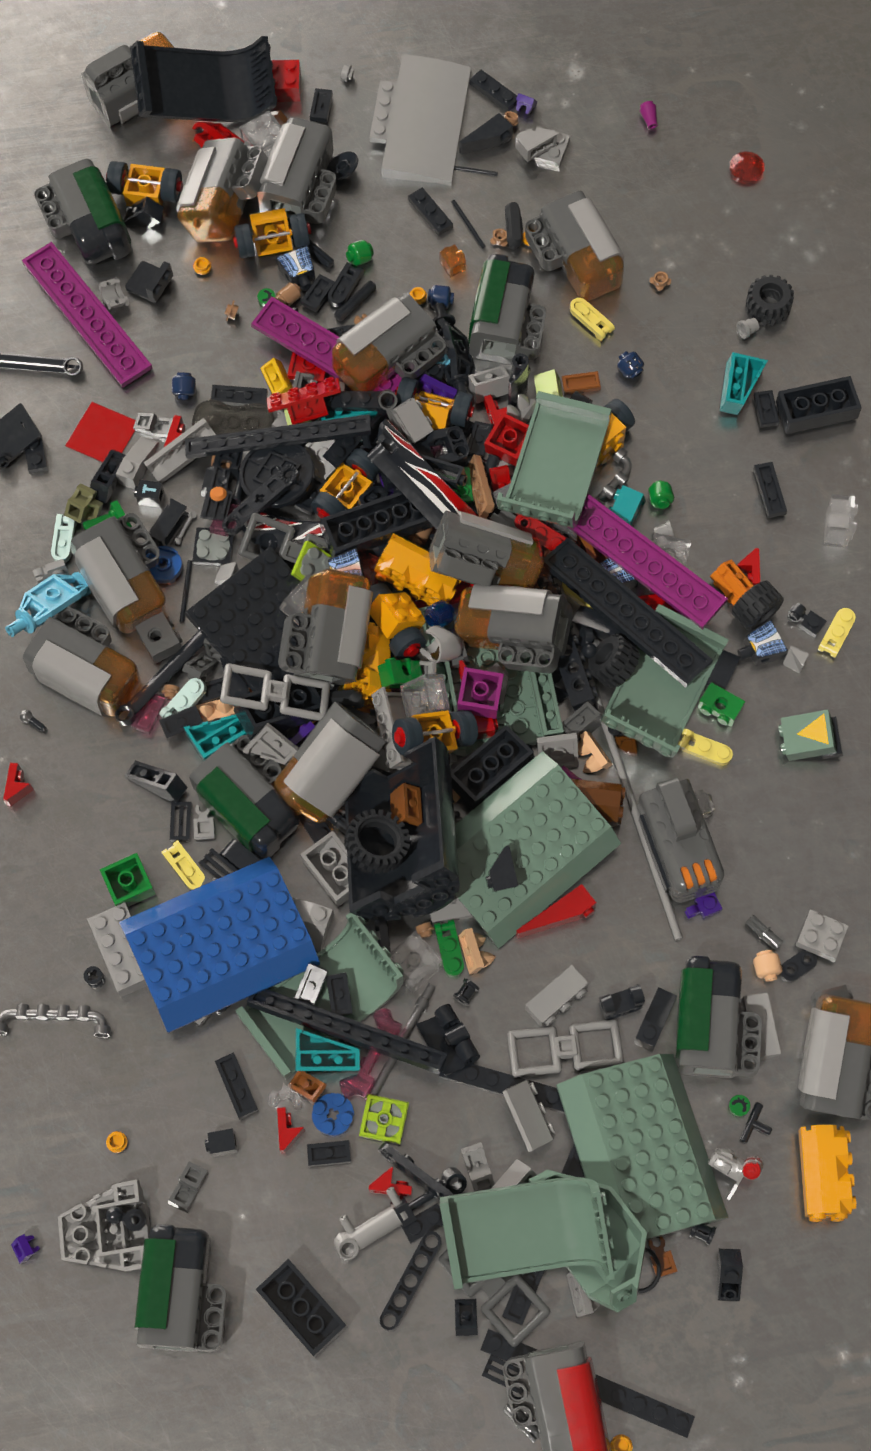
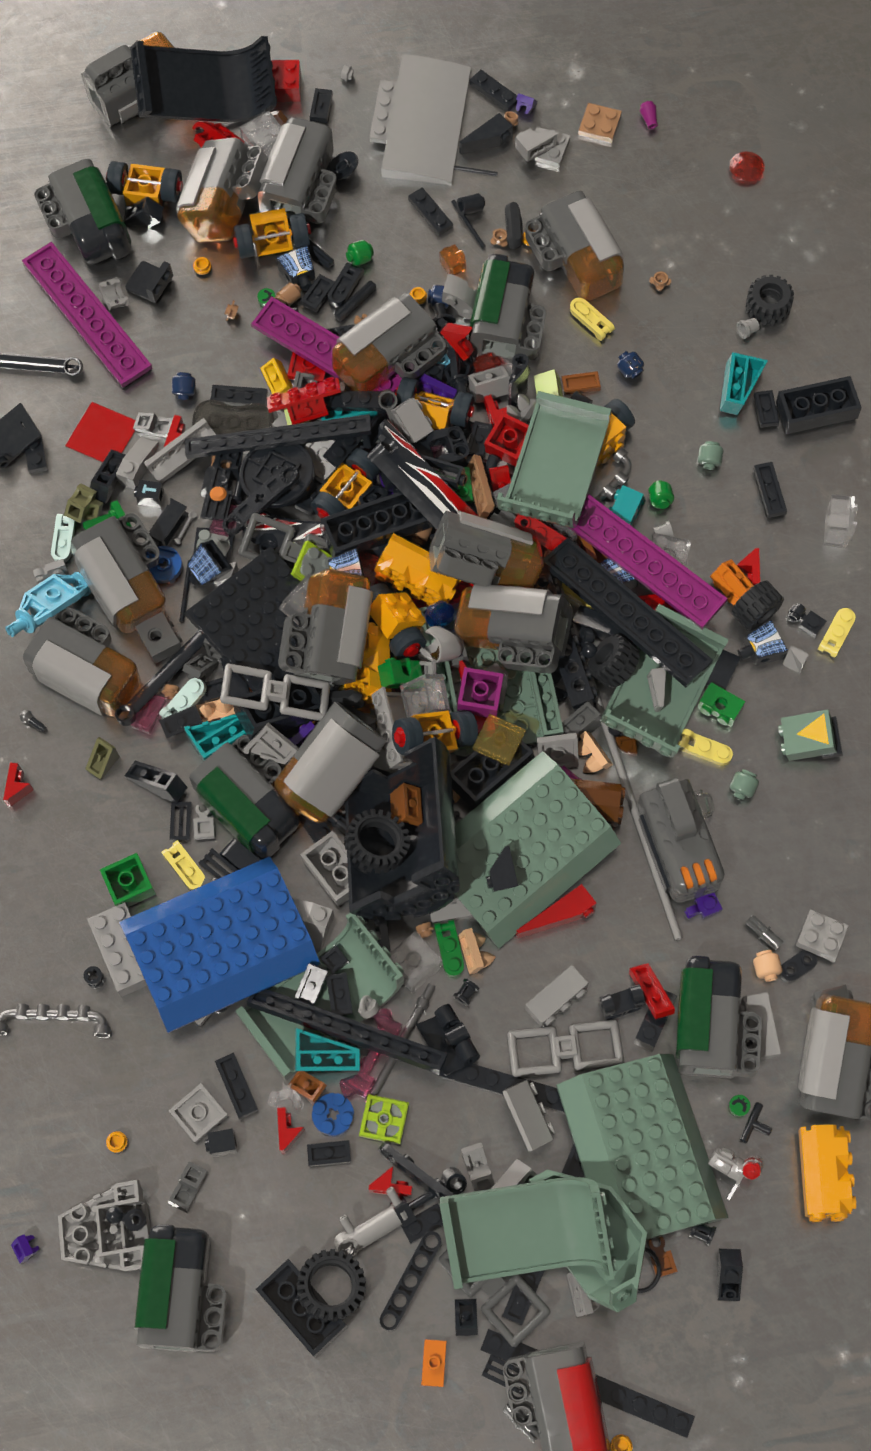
(102, 758): none -> olive slope
(198, 1113): none -> light grey plate
(207, 564): none -> black torso
(334, 960): none -> black tile
(343, 1261): none -> black tyre
(368, 1008): none -> light grey tile
(433, 1363): none -> orange plate
(455, 336): none -> red slope
(459, 295): none -> light grey brick
(470, 204): none -> black brick
(486, 361): none -> clear red head
(499, 739): none -> clear yellow plate
(600, 122): none -> medium nougat plate
(654, 994): none -> red plate
(656, 681): none -> light grey slope
(710, 455): none -> sand green head
(744, 784): none -> sand green head

